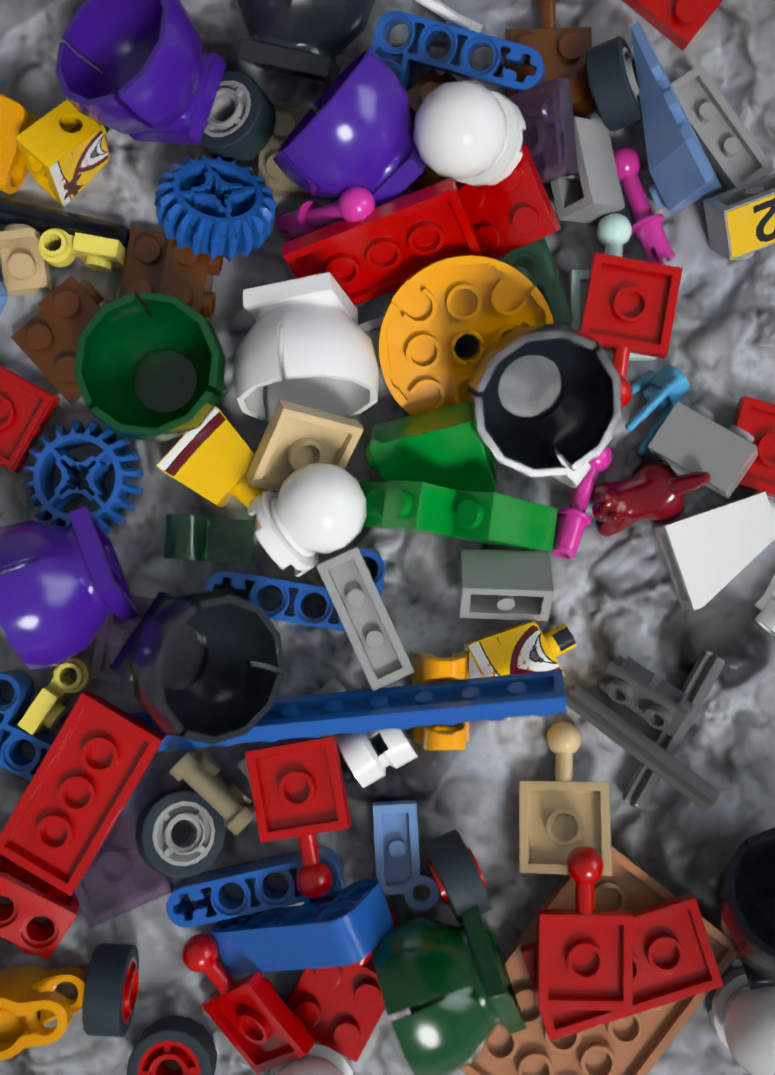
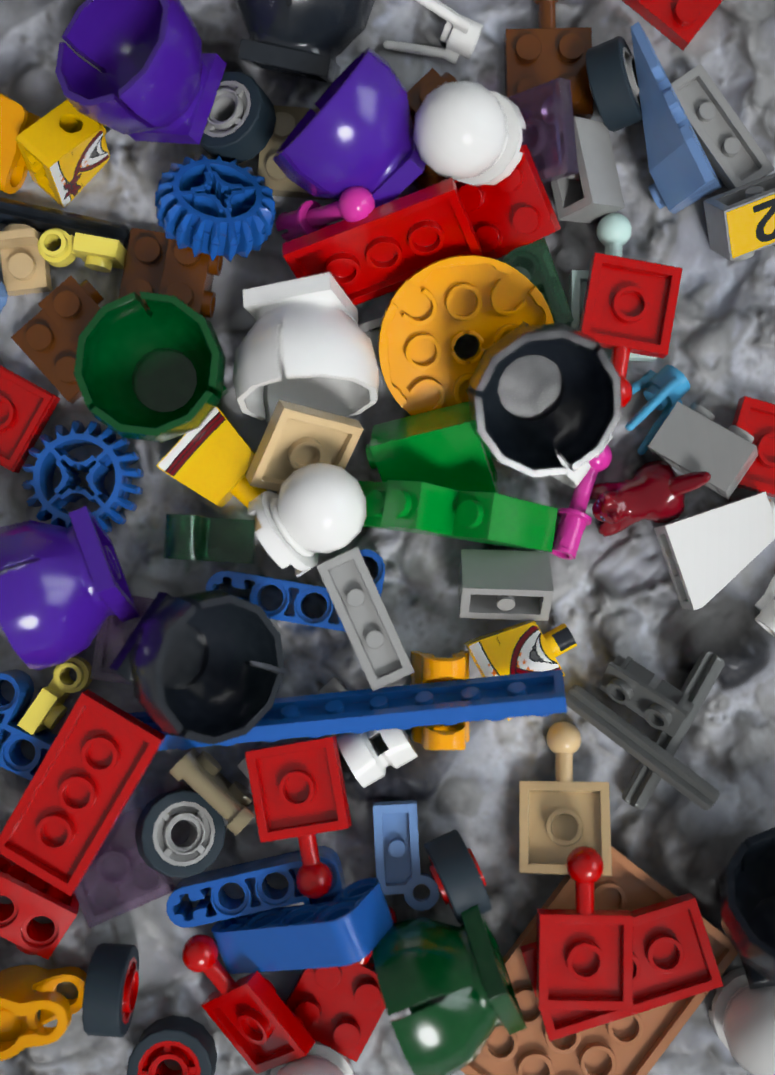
(459, 59): blue beam -> none
(648, 226): dark pink pin -> none

